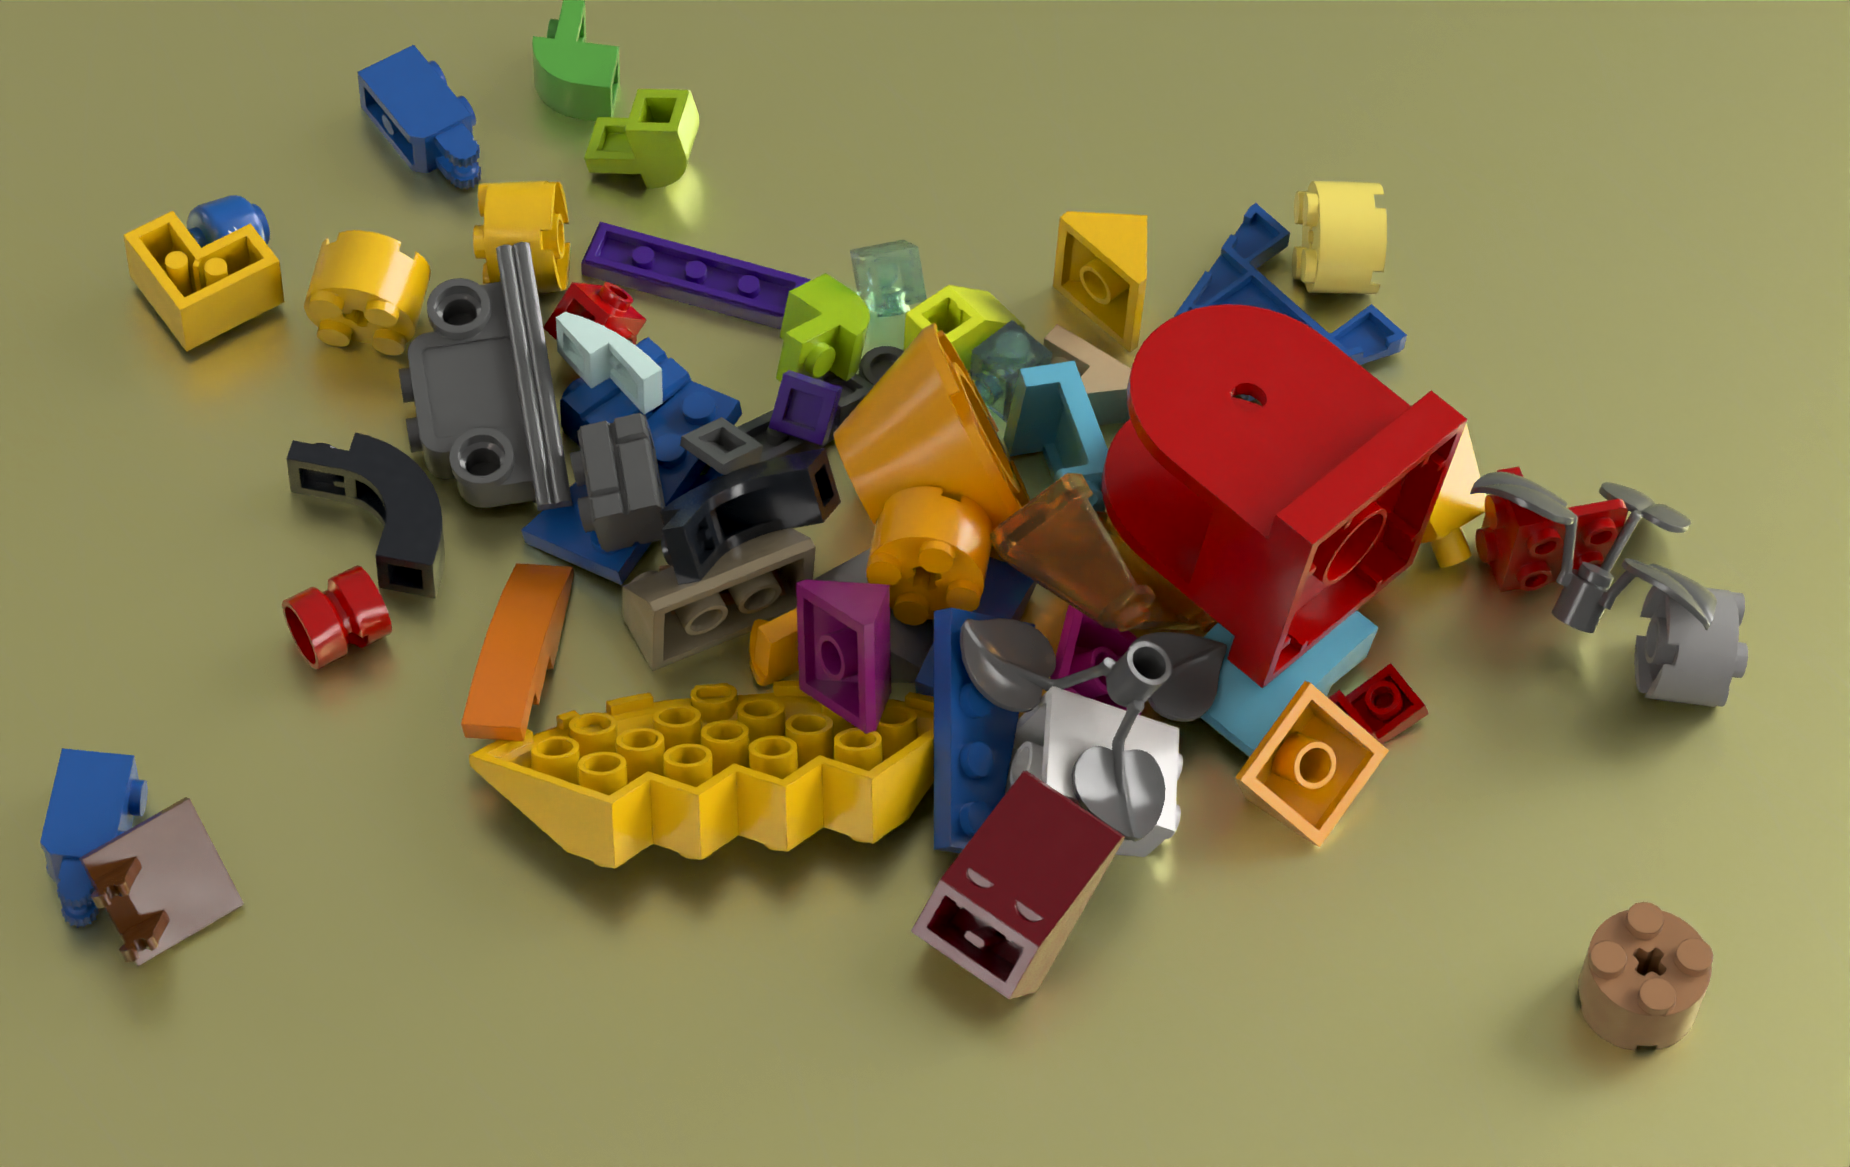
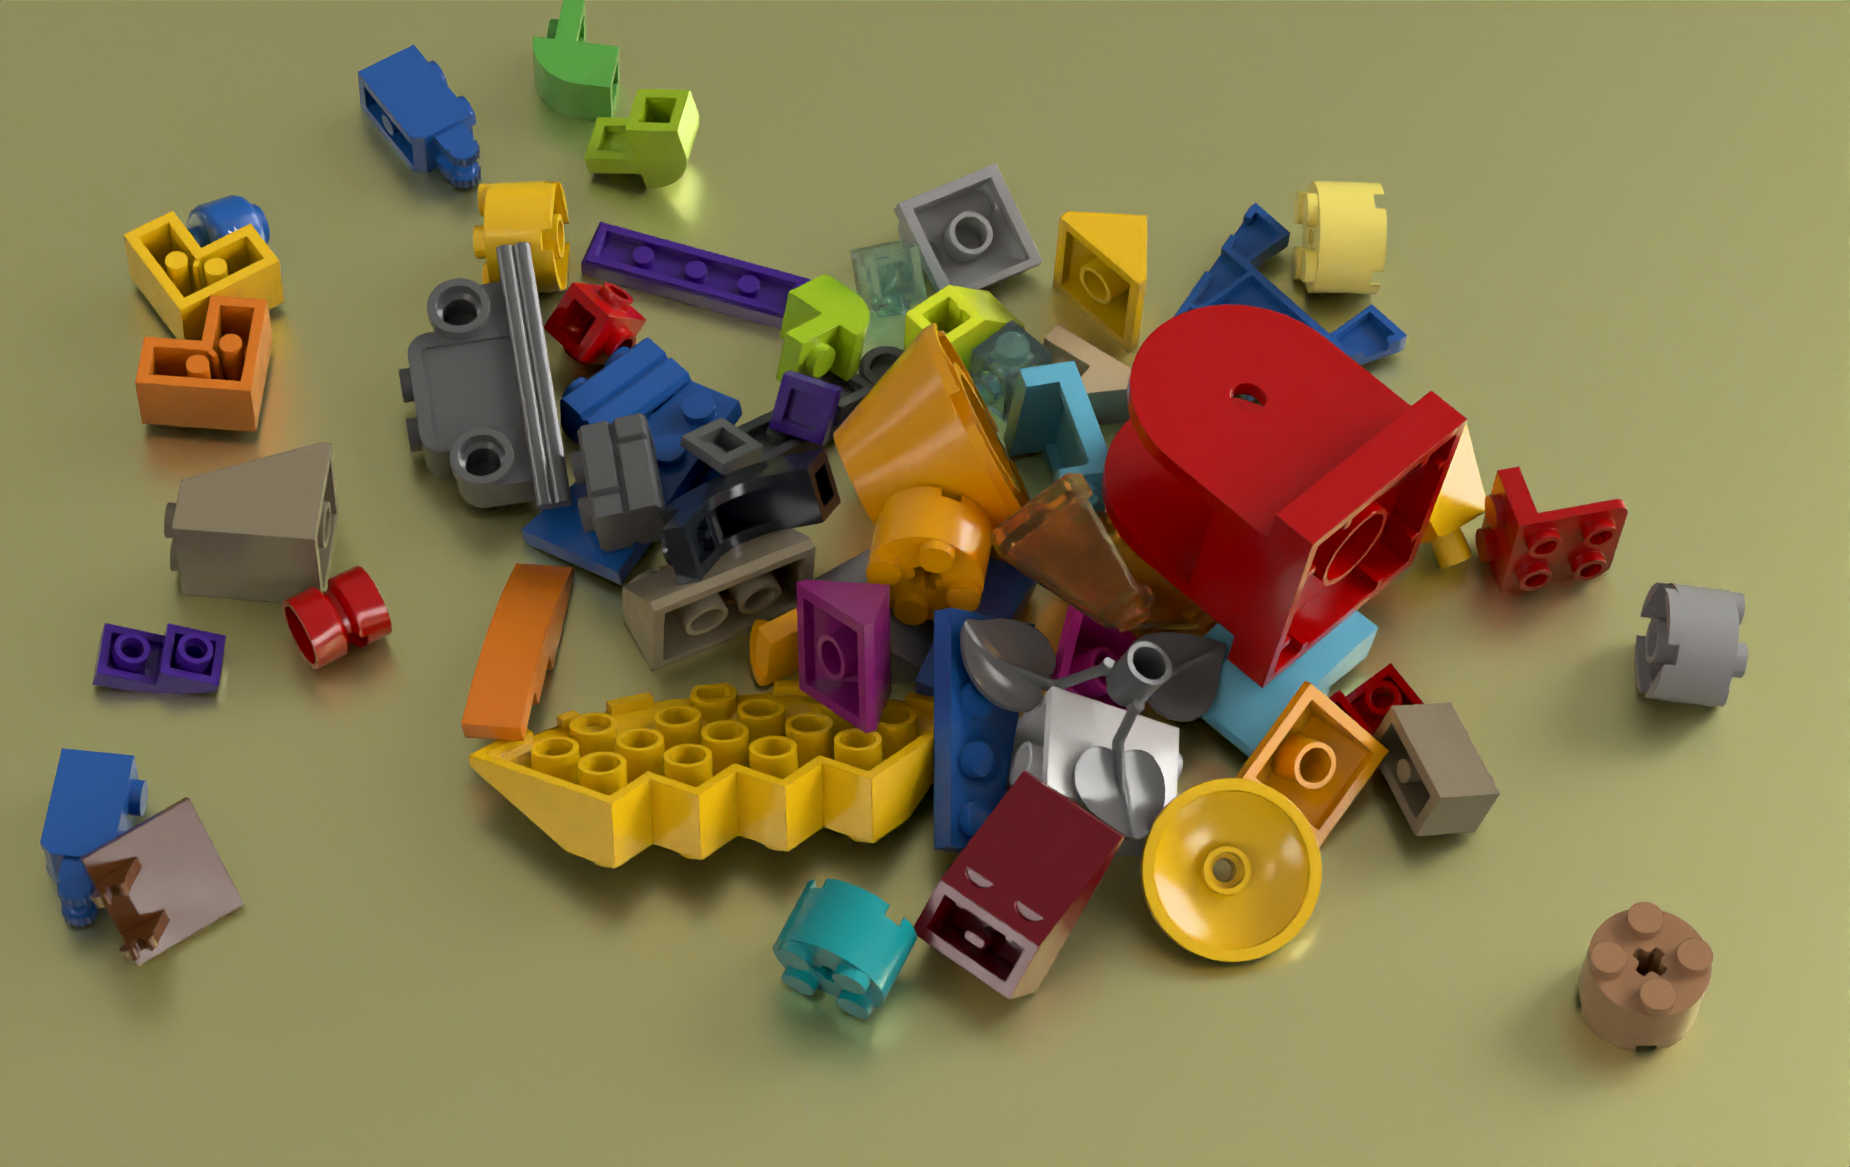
(172, 663): none -> dark purple slope
(209, 380): none -> orange brick
(256, 527): none -> dark tan slope
(366, 292): yellow brick -> none
(390, 488): black arch -> none
(604, 354): light aqua slope -> none
(843, 946): none -> teal brick
(968, 232): none -> light grey slope
(1271, 863): none -> yellow dish
(1434, 769): none -> dark tan brick
(1588, 589): dark grey plant -> none

